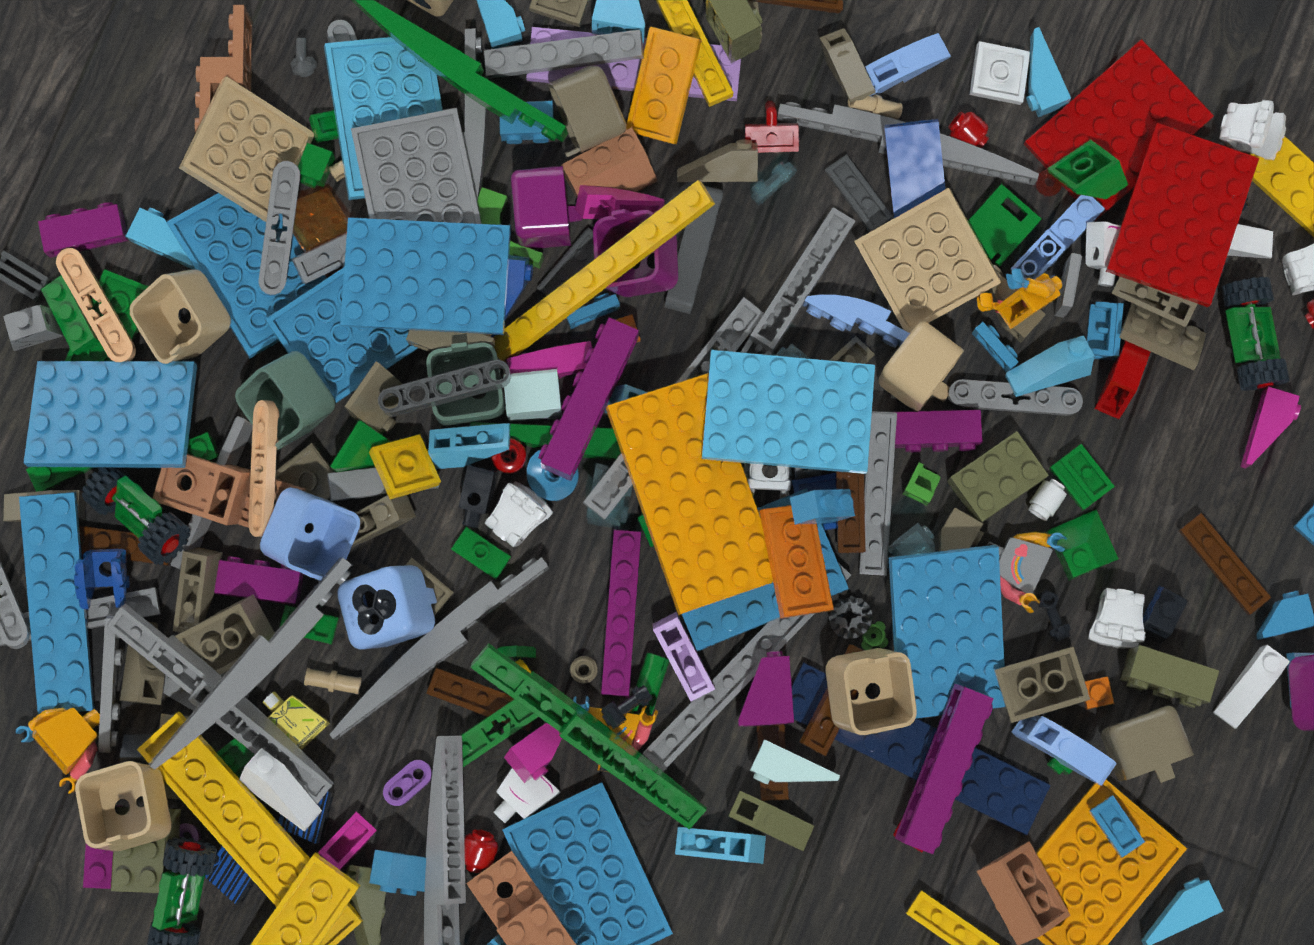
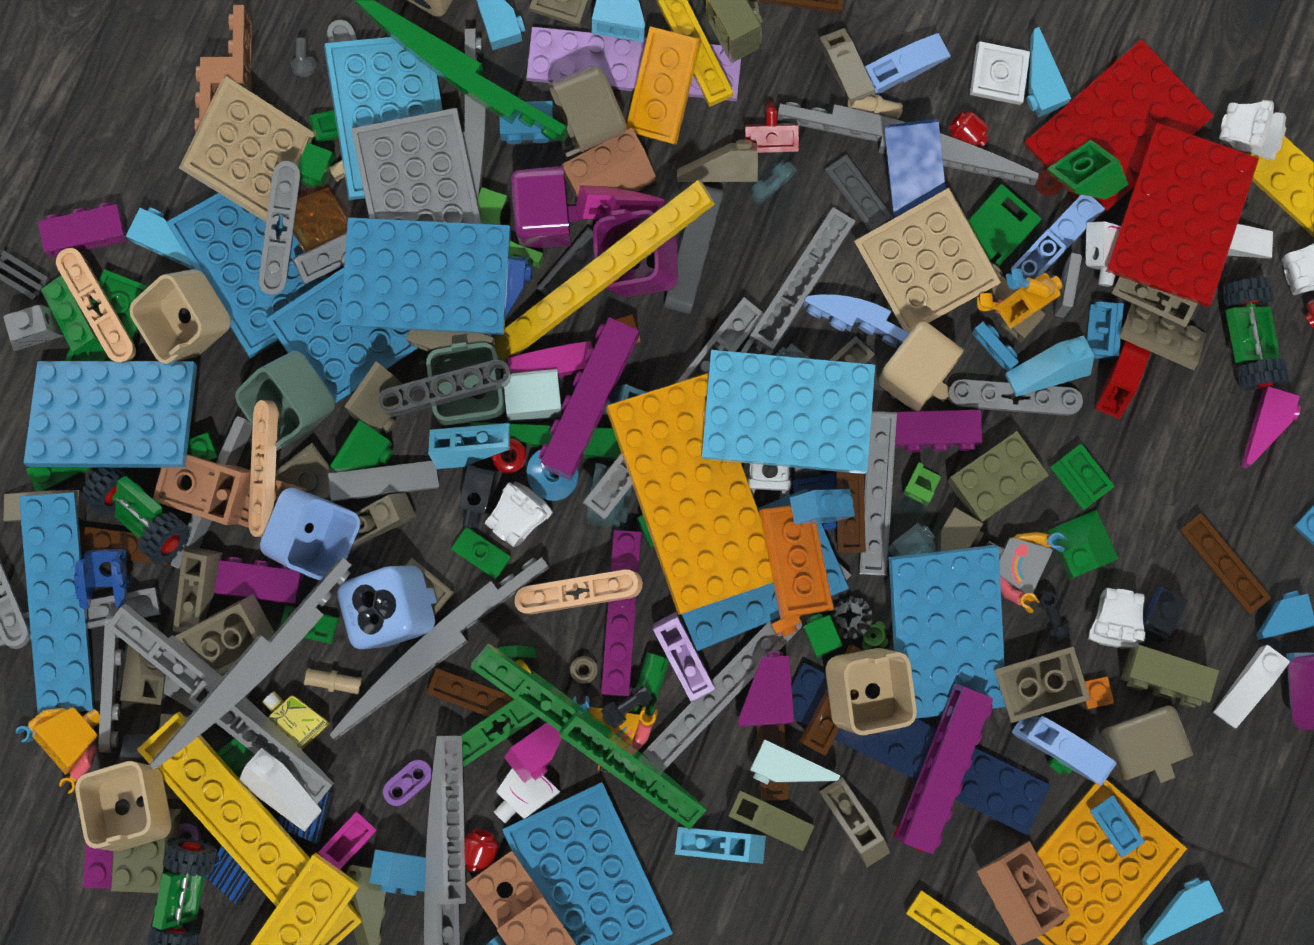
(404, 466): yellow plate -> none
(564, 54): light grey plate -> none
(602, 306): dark azure plate -> none
(602, 588): none -> light nougat piece
(786, 626): none -> orange plate
(821, 636): none -> green brick
(855, 822): none -> dark tan slope
(1047, 499): white brick -> none

